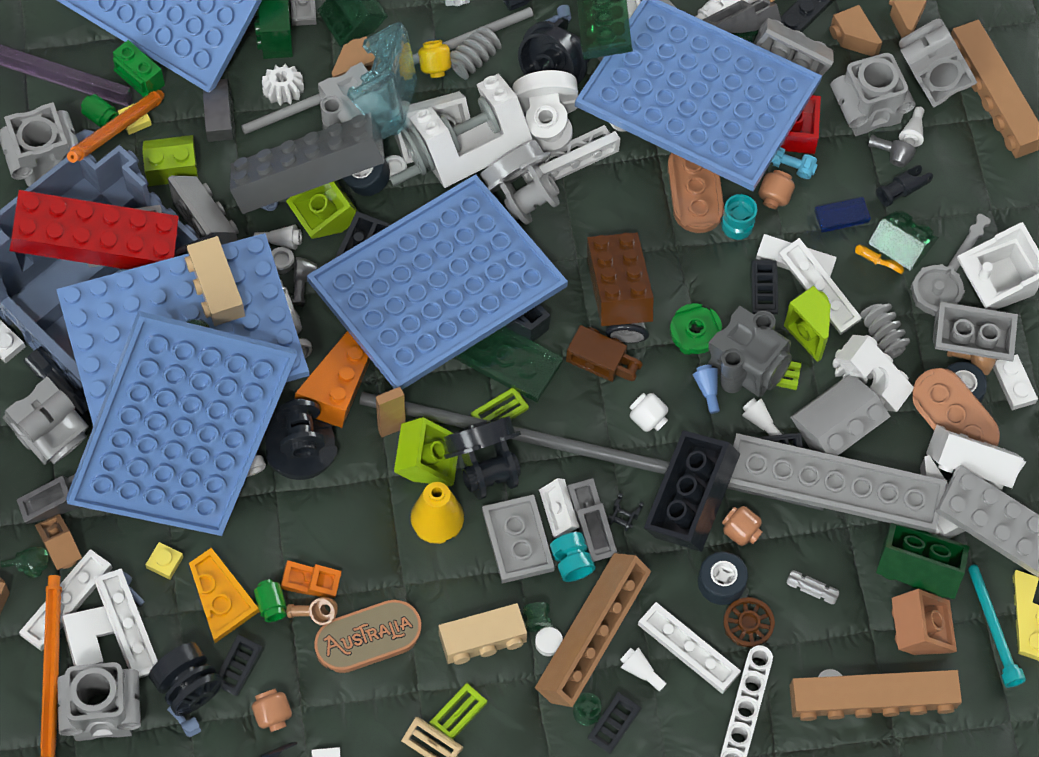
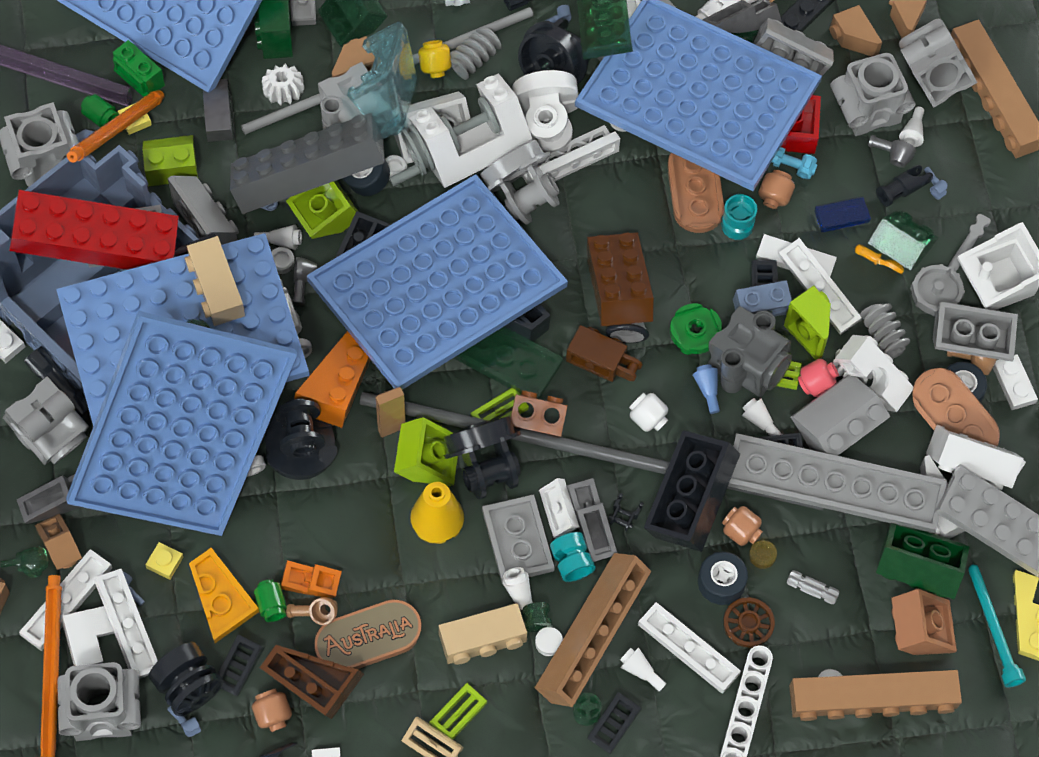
(313, 679): none -> reddish brown wedge
(518, 586): none -> white cone
(536, 421): none -> brick
(763, 554): none -> clear yellow tile
(768, 297): none -> sand blue brick
(818, 377): none -> coral head
(939, 187): none -> sand blue hand

